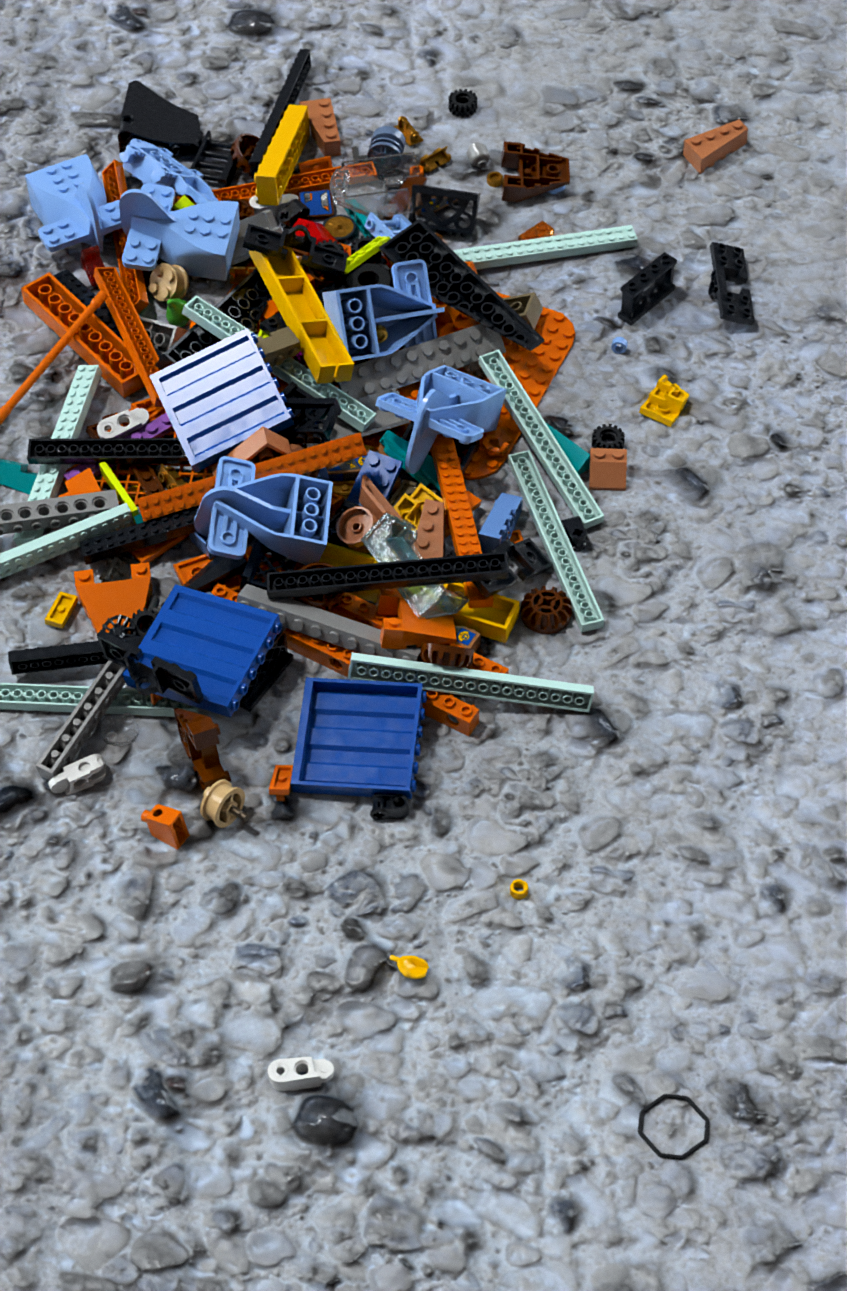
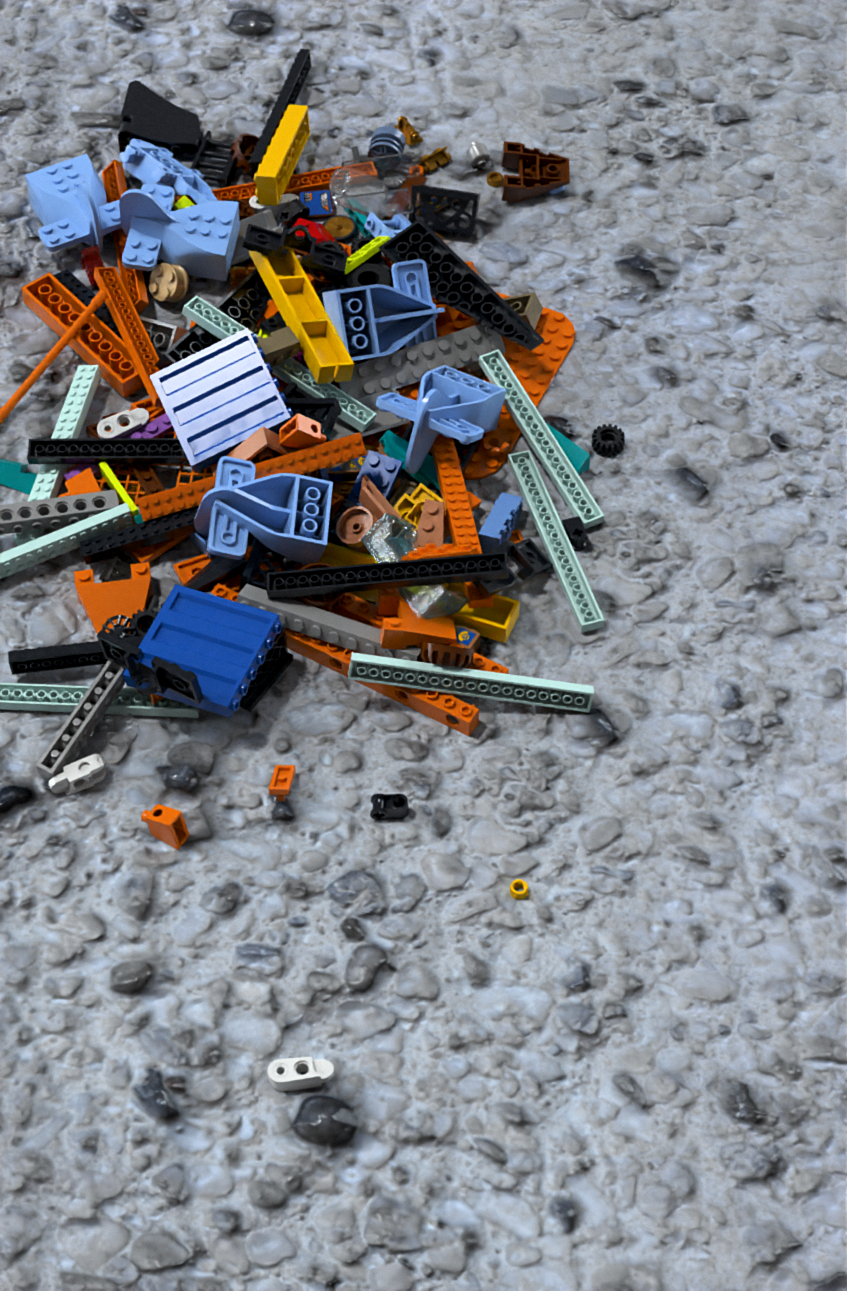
(61, 610): yellow plate -> none
(169, 476): pearl gold hinge -> none
(174, 312): bright green hat -> none
(199, 740): reddish brown wedge -> none
(223, 804): tan wheel -> none
(301, 433): none -> orange torso
(315, 164): orange plate -> none
(323, 126): nougat wedge -> none
(358, 737): blue panel -> none
(381, 333): pearl gold tile -> none
(411, 966): yellow piece -> none
(430, 550): none -> orange plate
(462, 103): black tyre -> none
(538, 231): clear orange plate -> none
(549, 247): light aqua piece -> none
(551, 612): reddish brown gear -> none
(607, 469): nougat slope -> none
(619, 349): light blue axle -> none
(637, 301): black fence -> none
(651, 1145): black piece -> none
(665, 402): yellow slope -> none
(710, 146): nougat wedge -> none
(730, 266): black plate -> none

